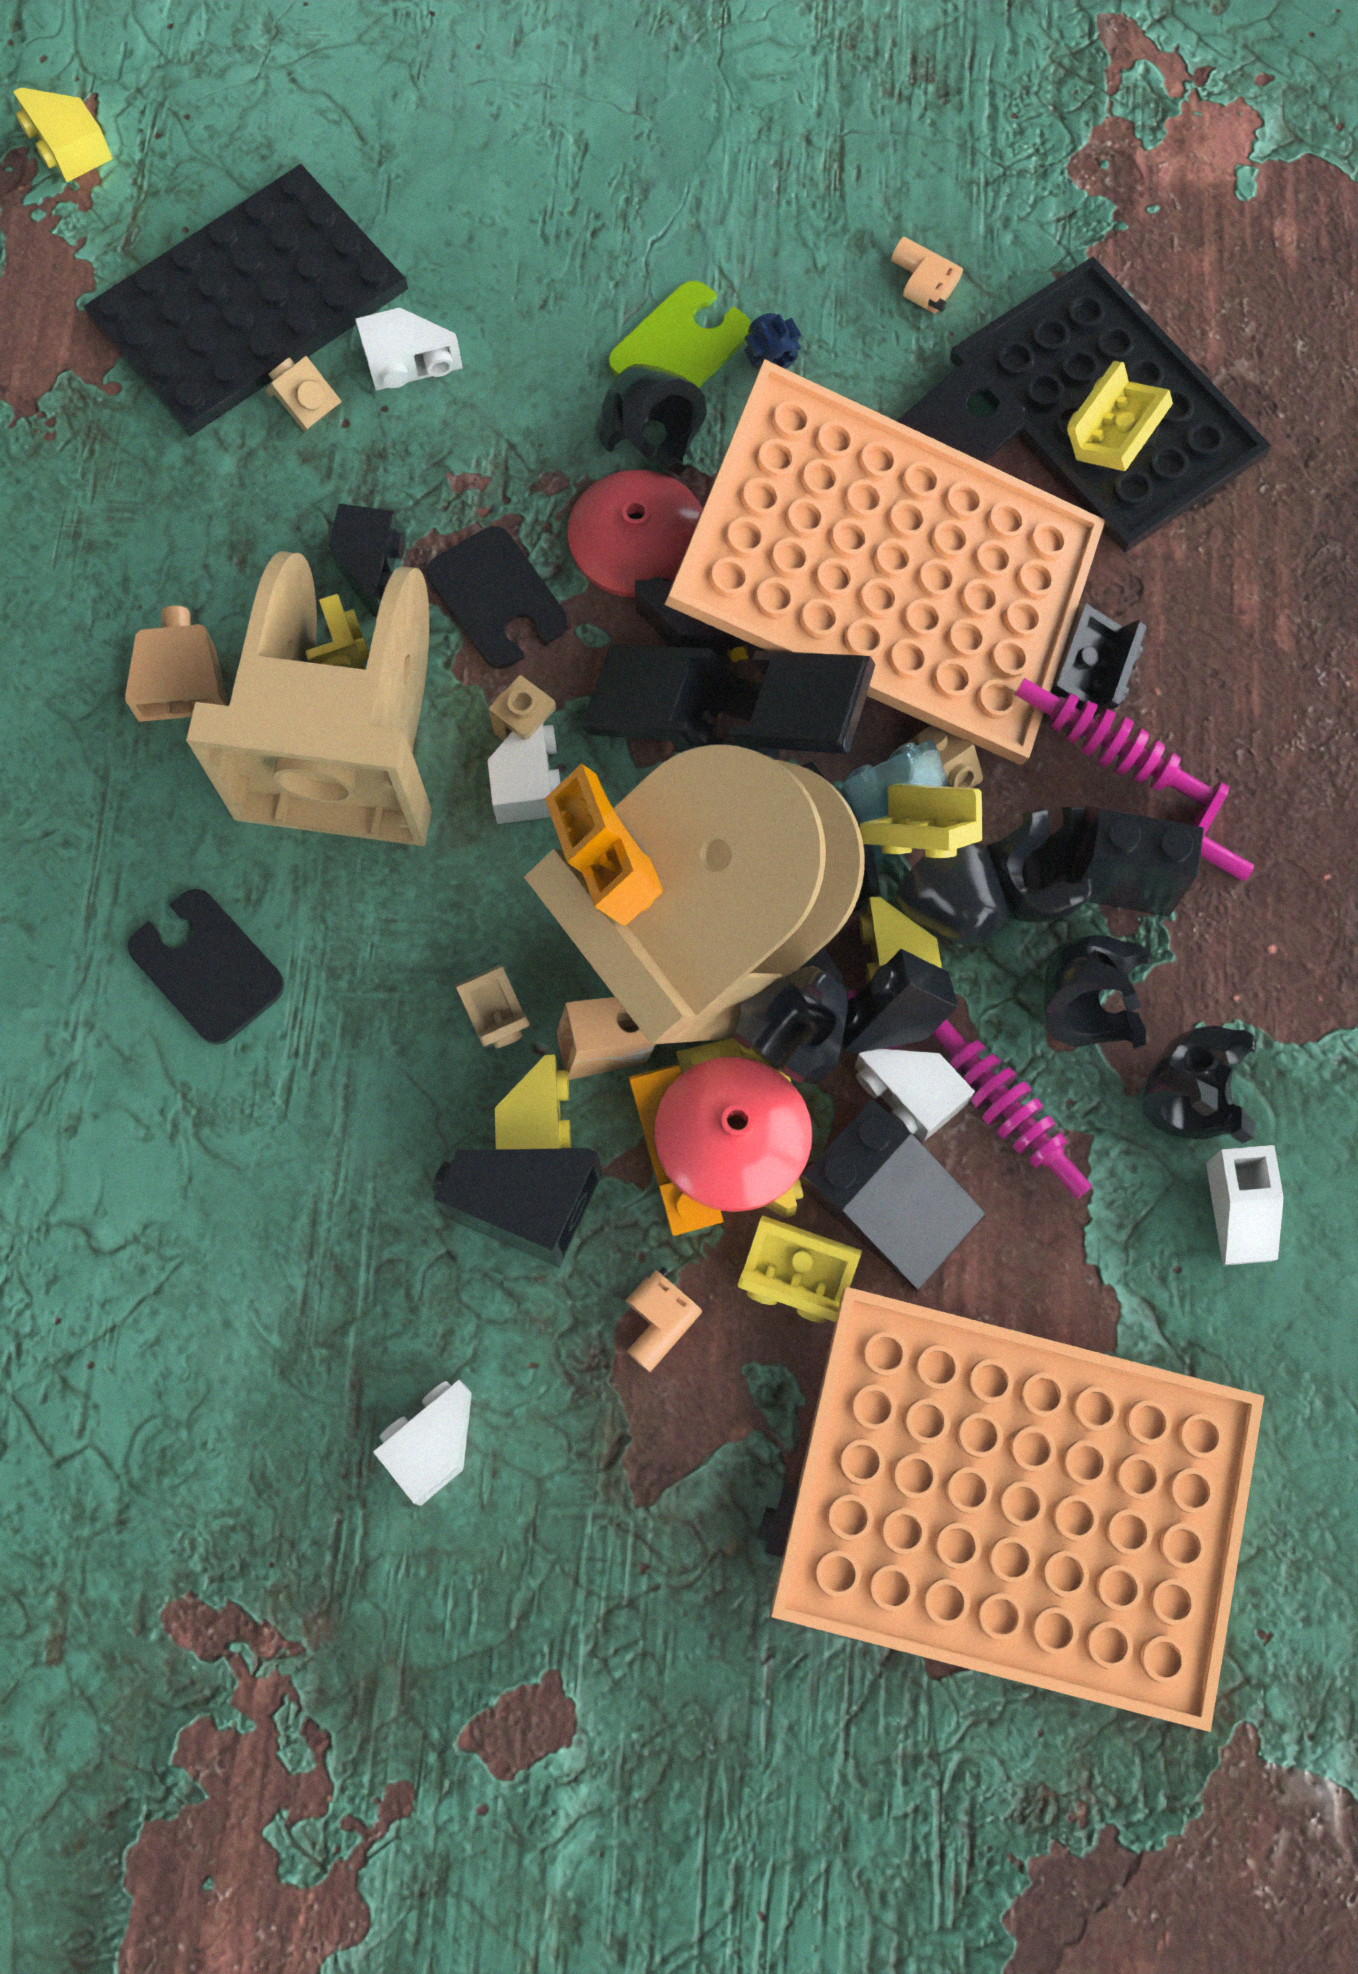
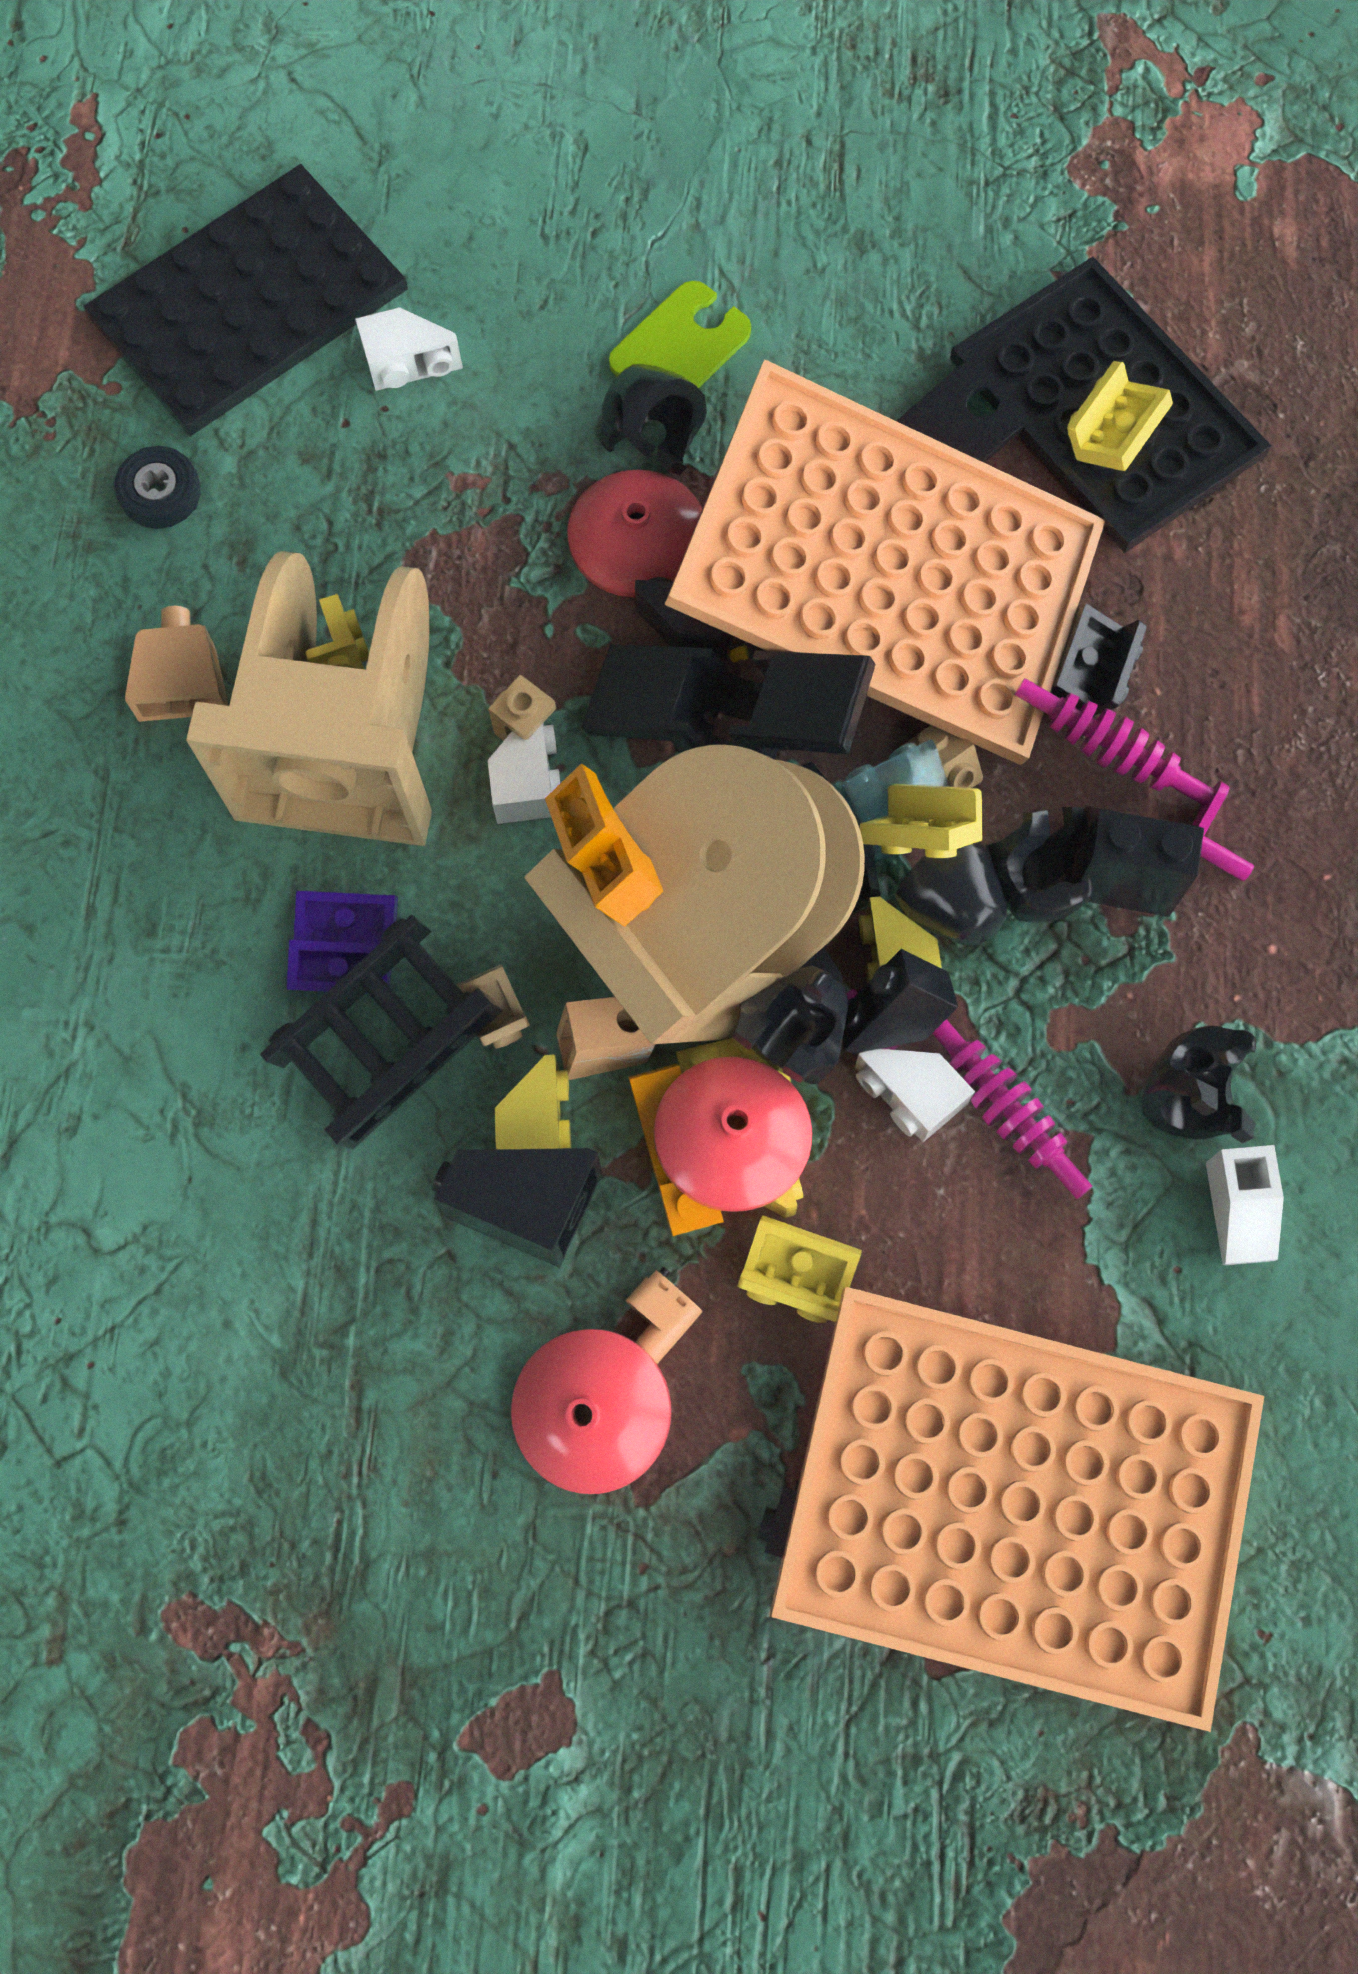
(64, 131): light yellow slope -> none
(149, 505): none -> black bush
(215, 978): black piece -> none
(302, 391): tan bracket -> none
(334, 935): none -> dark purple slope
(365, 550): black slope -> none
(428, 1046): none -> black fence
(430, 1446): white slope -> none
(490, 584): black piece -> none
(626, 1403): none -> coral dish
(772, 340): dark blue gear -> none
(892, 1195): slope -> none
(931, 278): light nougat piece -> none
(1073, 987): black piece -> none

